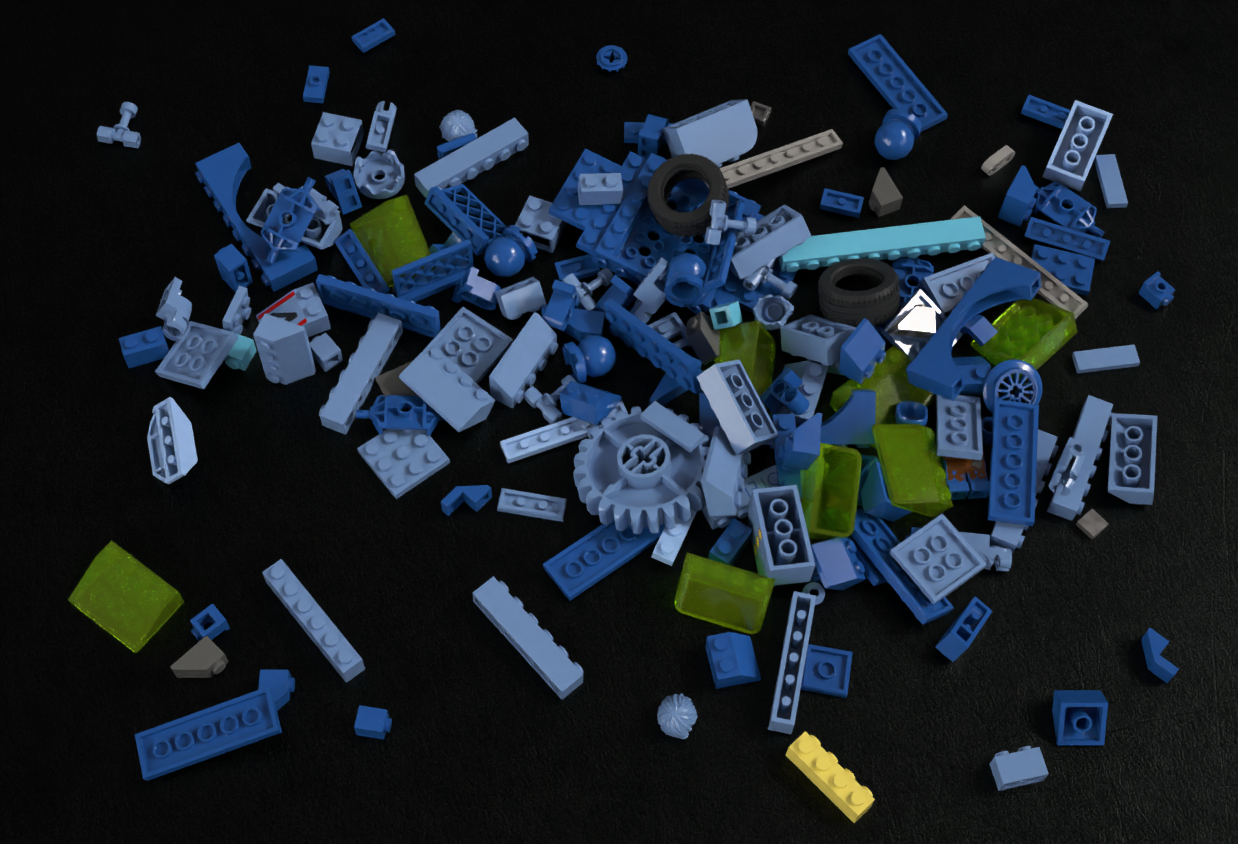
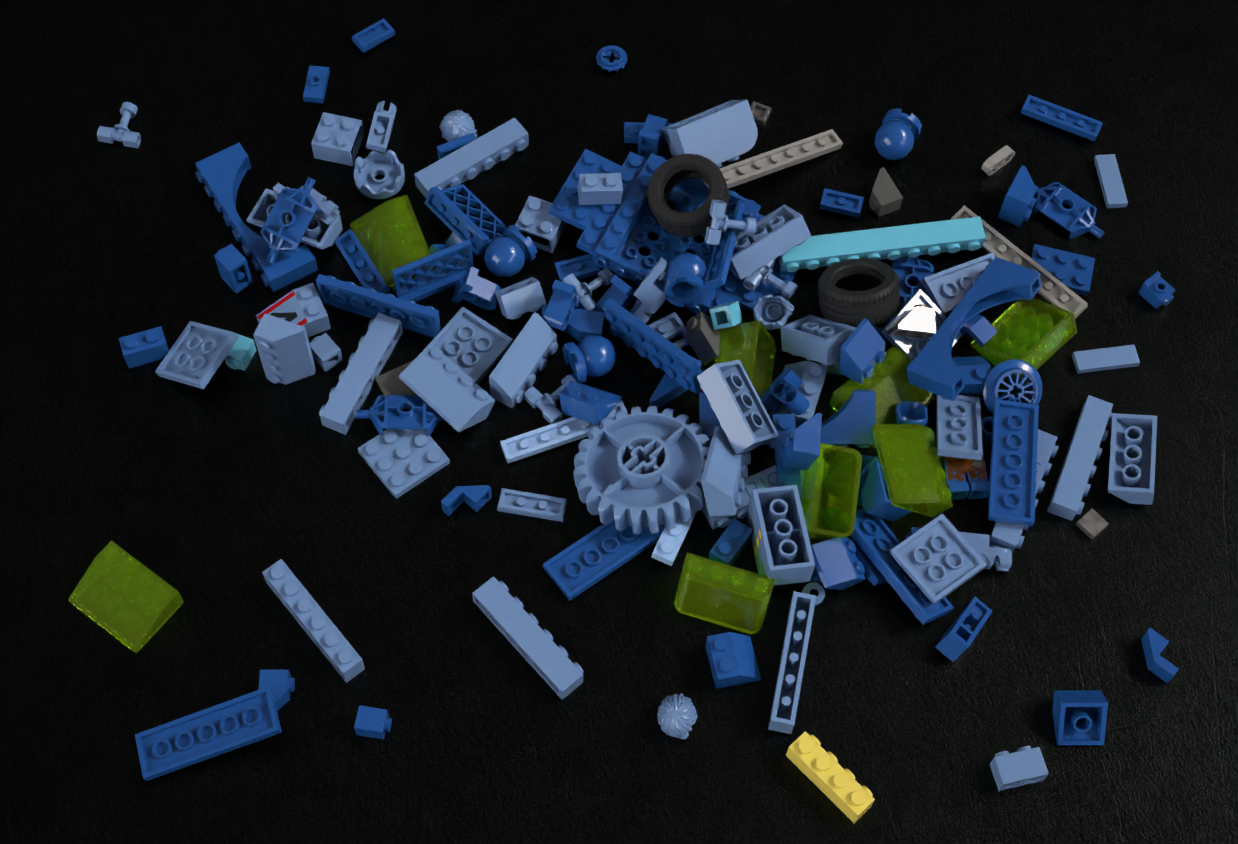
(170, 442): light blue wedge -> none
(174, 311): medium blue plate -> none
(200, 661): dark grey slope -> none
(209, 617): blue brick -> none
(237, 311): medium blue plate -> none
(344, 190): blue tile -> none
(672, 426): medium blue tile -> none
(827, 671): blue tile -> none
(896, 81): blue plate -> none
(1067, 238): blue plate -> none
(1069, 466): medium blue plate -> none
(1077, 145): light blue brick -> none

